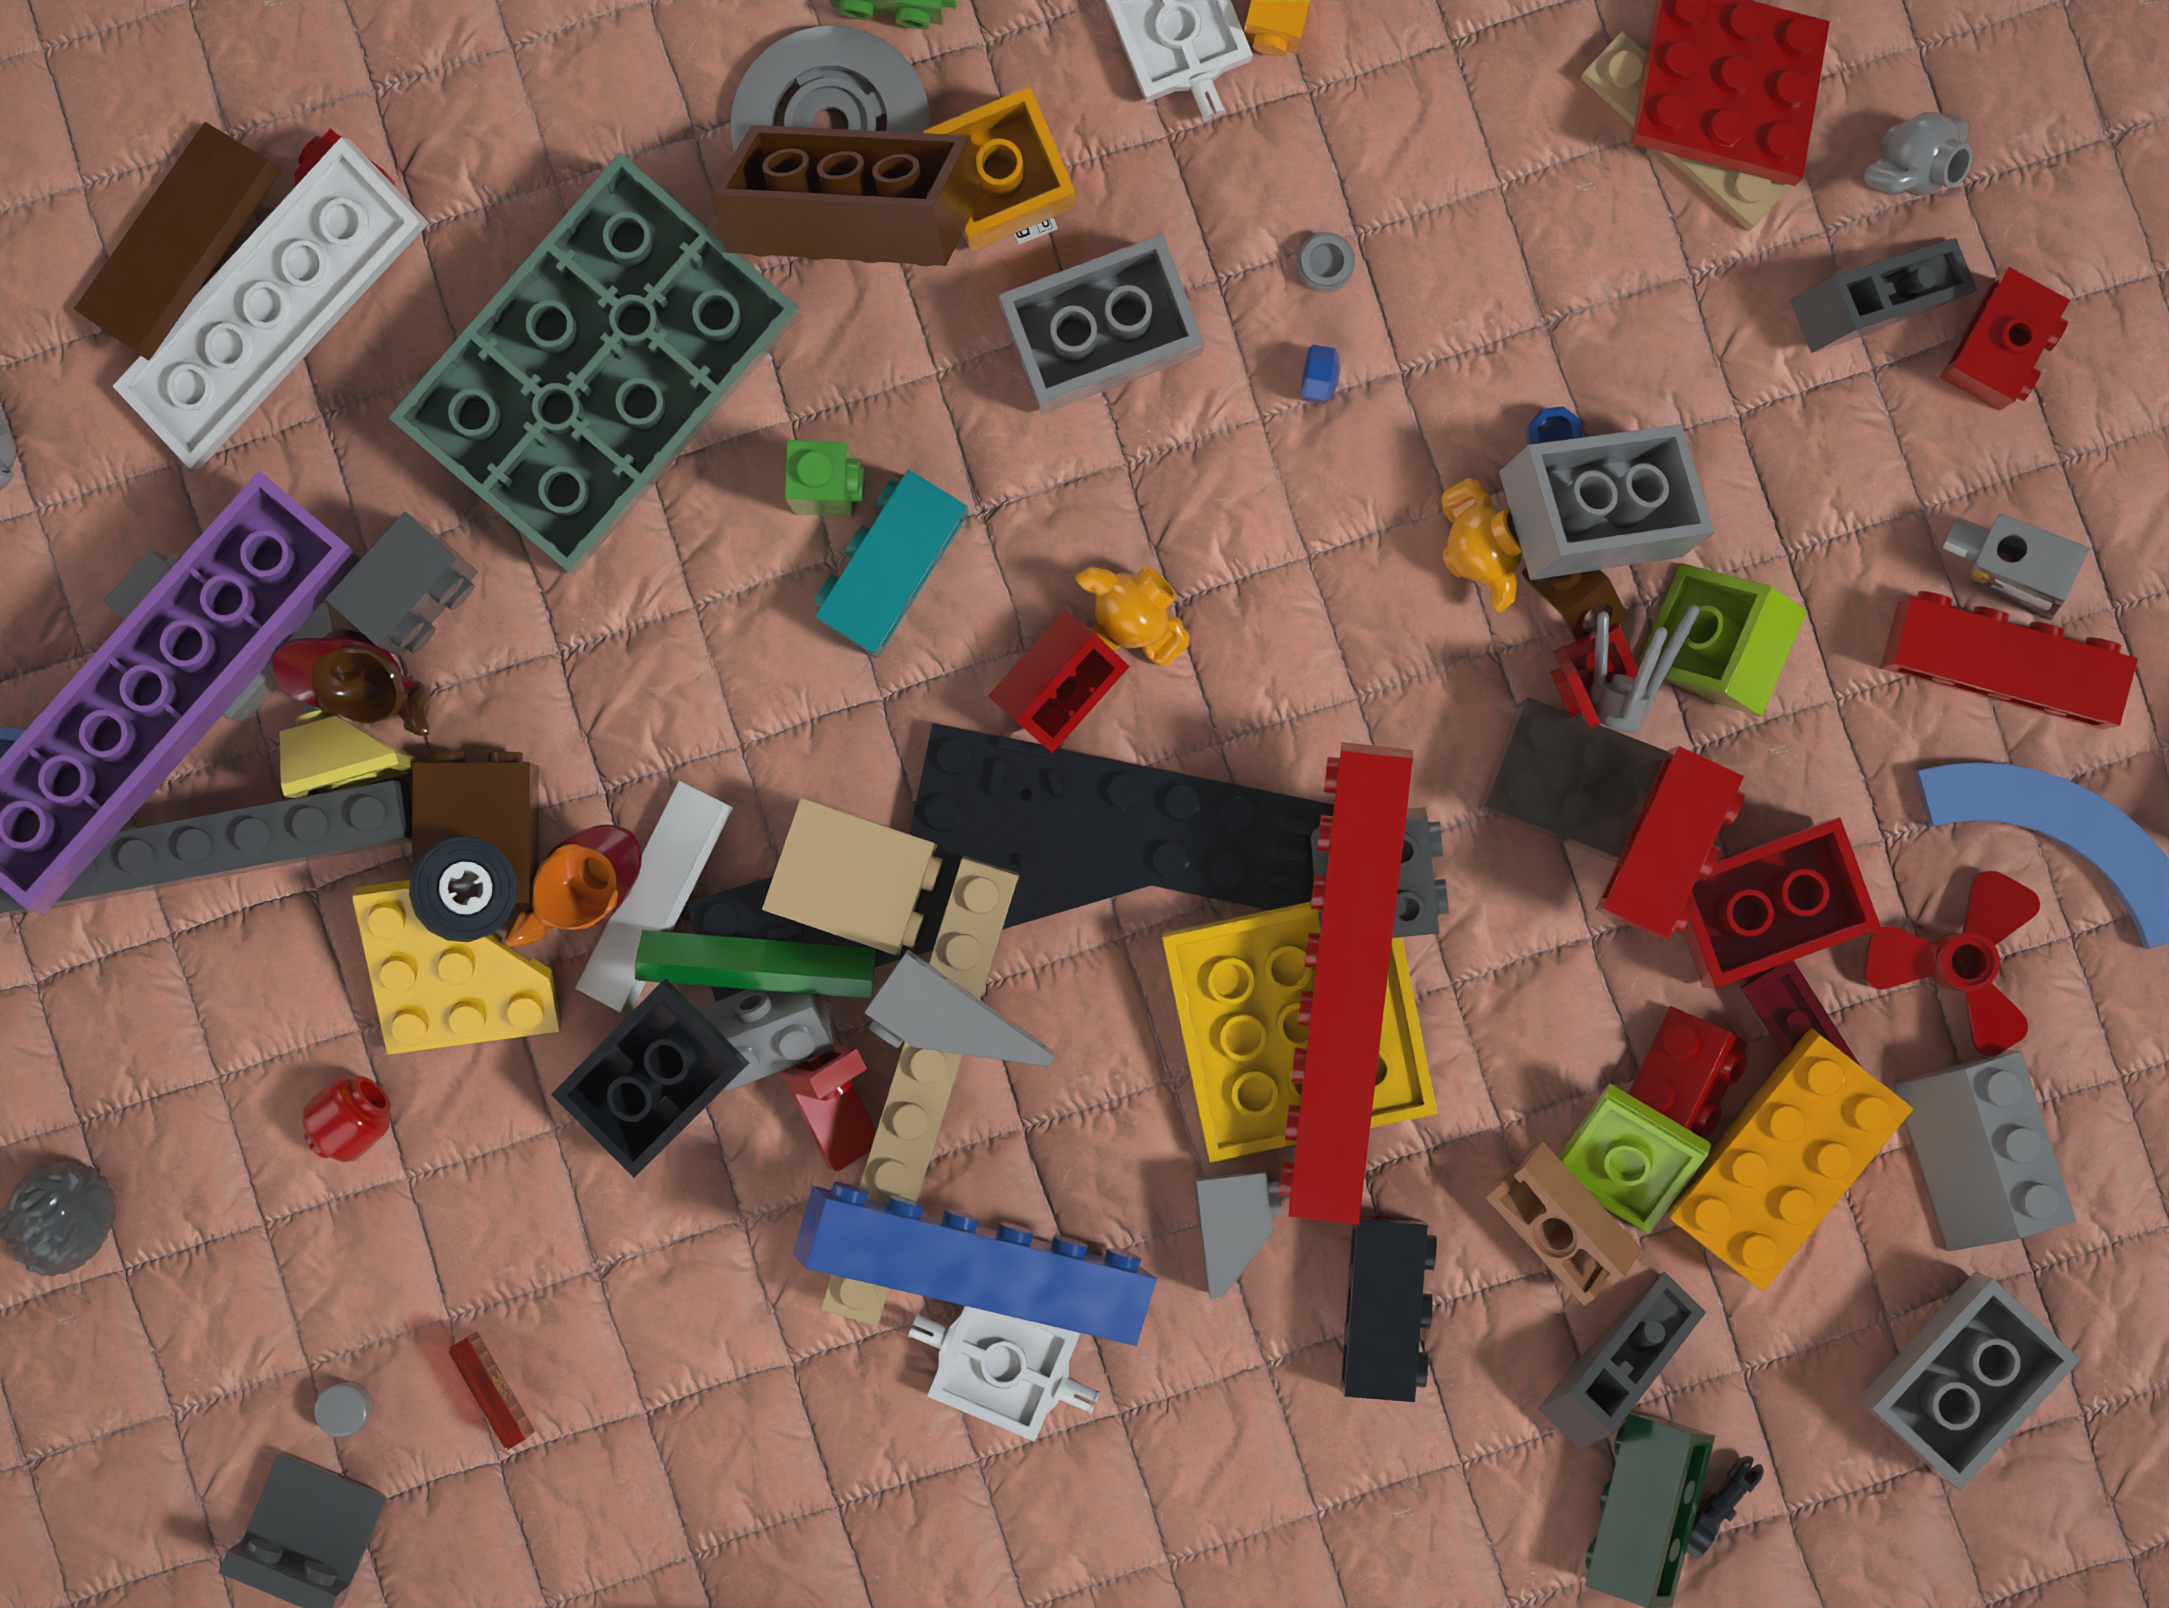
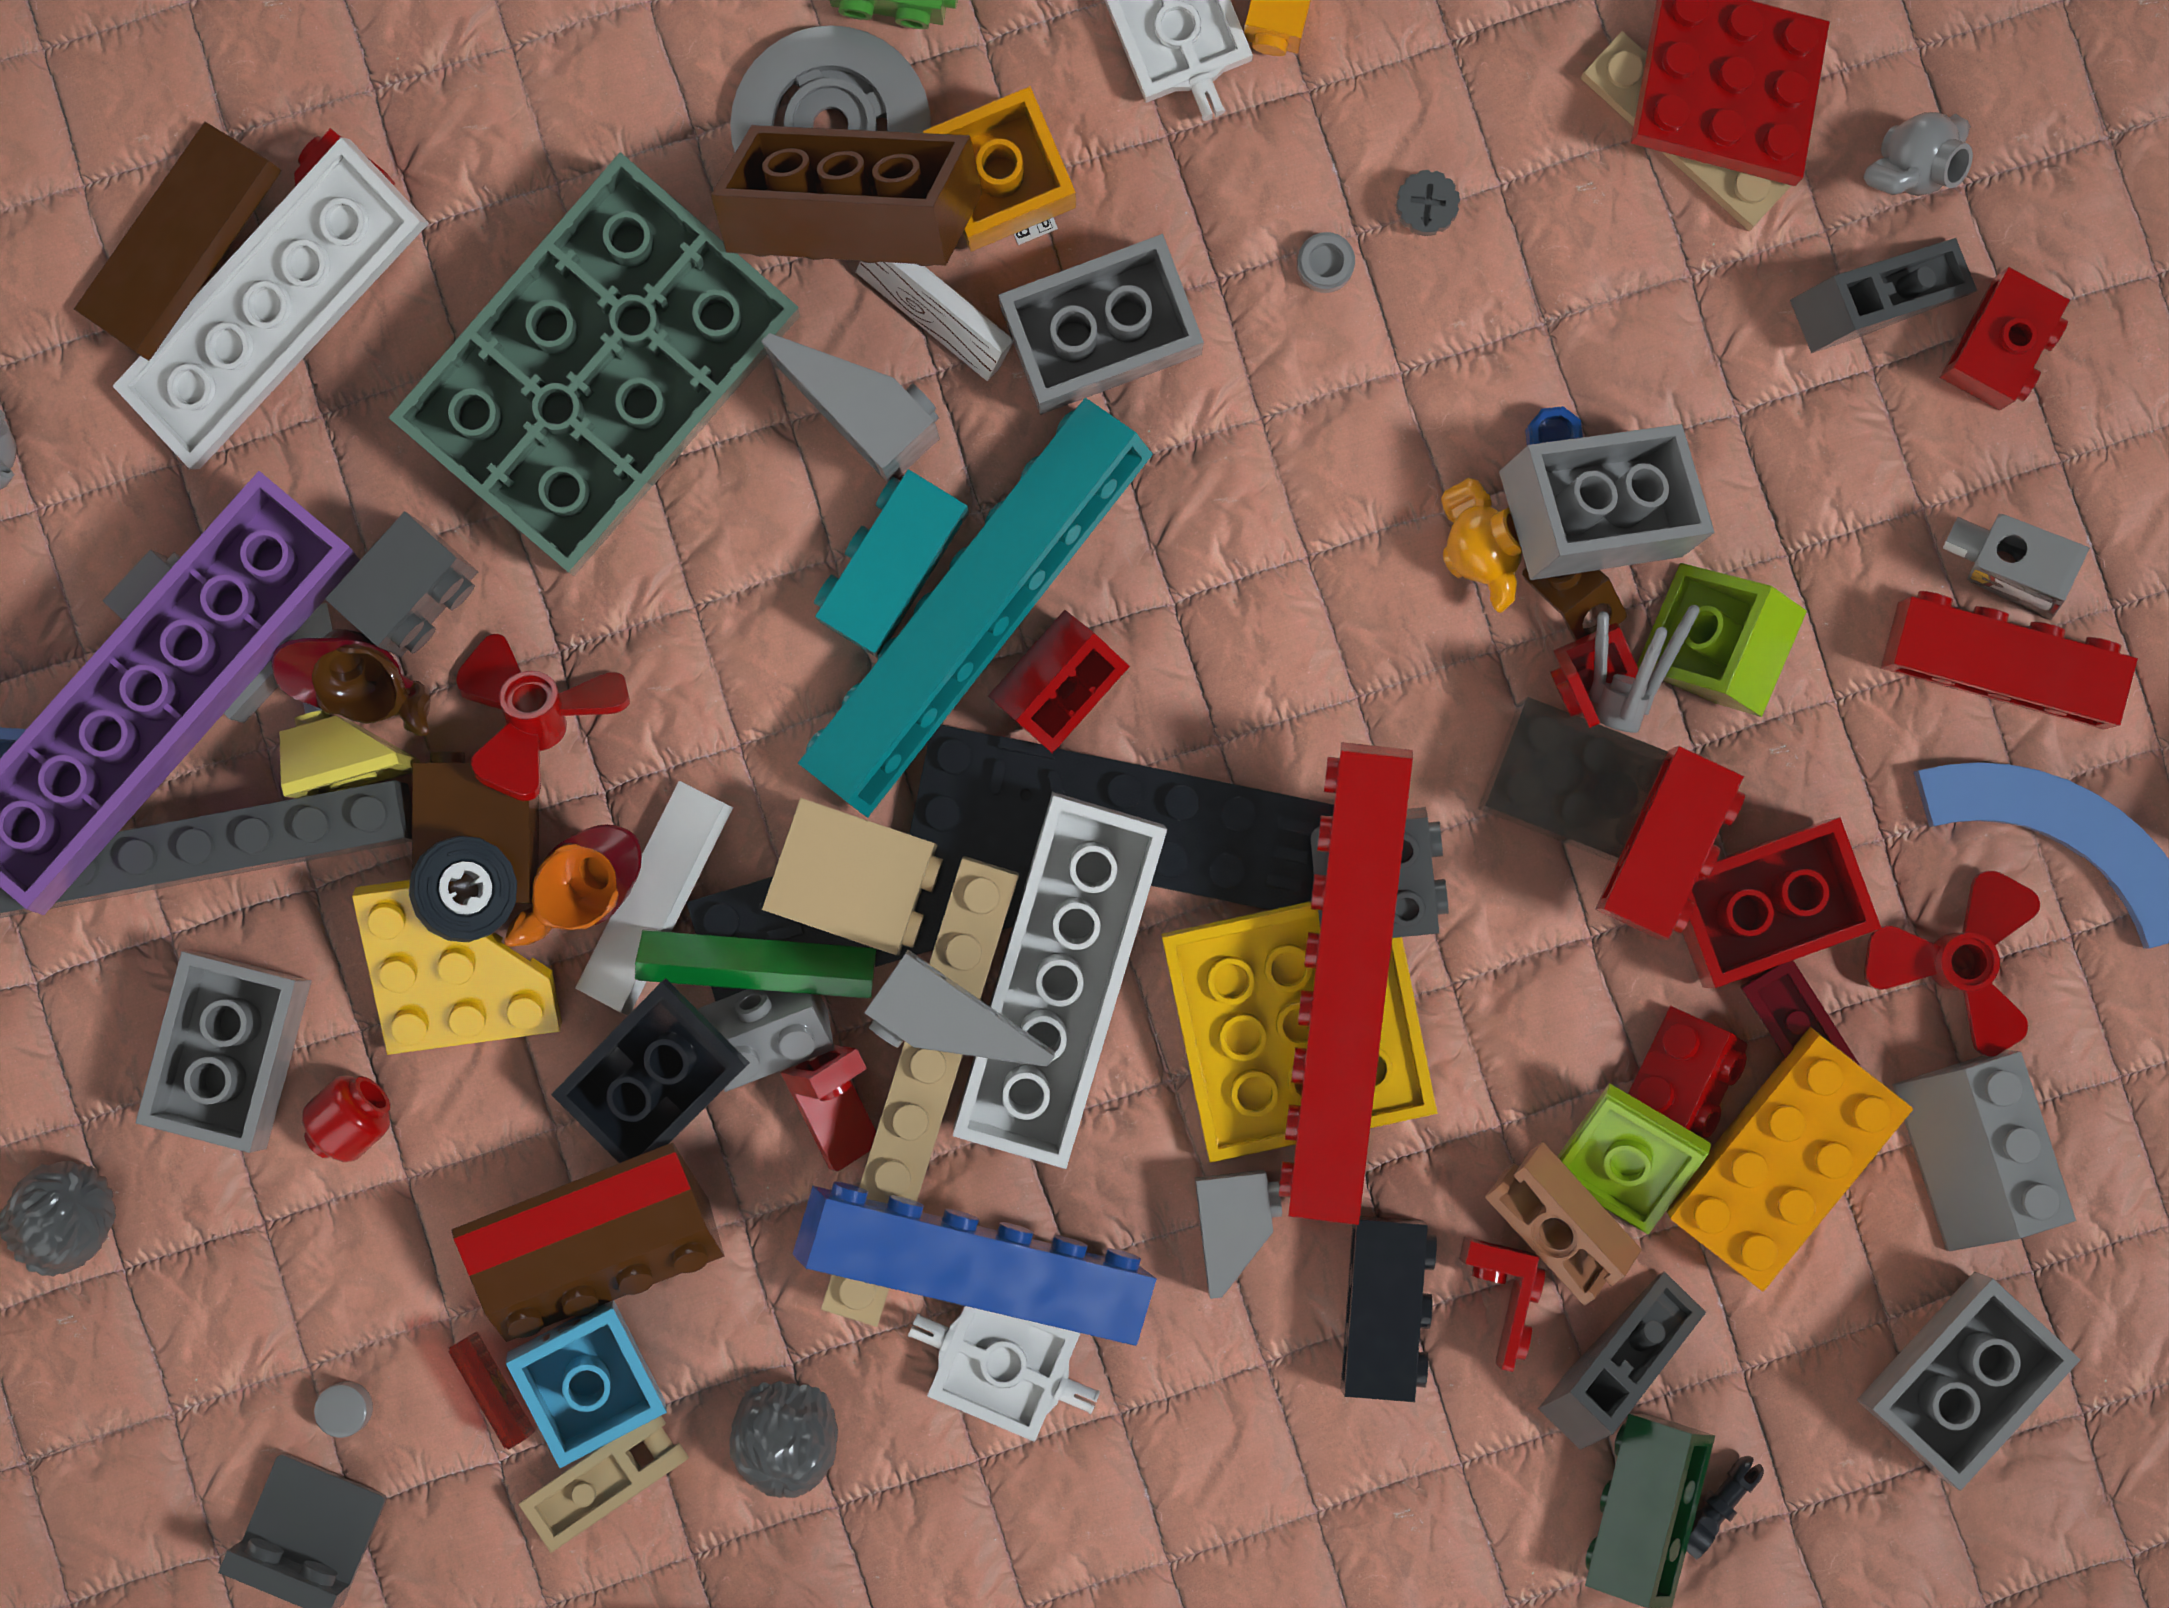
(223, 1051): none -> light grey brick
(512, 756): none -> red piece
(585, 1383): none -> medium azure brick
(589, 1242): none -> reddish brown slope
(600, 1484): none -> tan plate
(784, 1438): none -> dark grey hair
(823, 478): bright green brick -> none
(868, 408): none -> light grey slope
(941, 313): none -> white tile
(975, 606): none -> teal brick
(1062, 976): none -> white brick
(1135, 613): light orange piece -> none
(1320, 374): blue tile -> none
(1427, 202): none -> dark grey piece
(1493, 1264): none -> red bracket

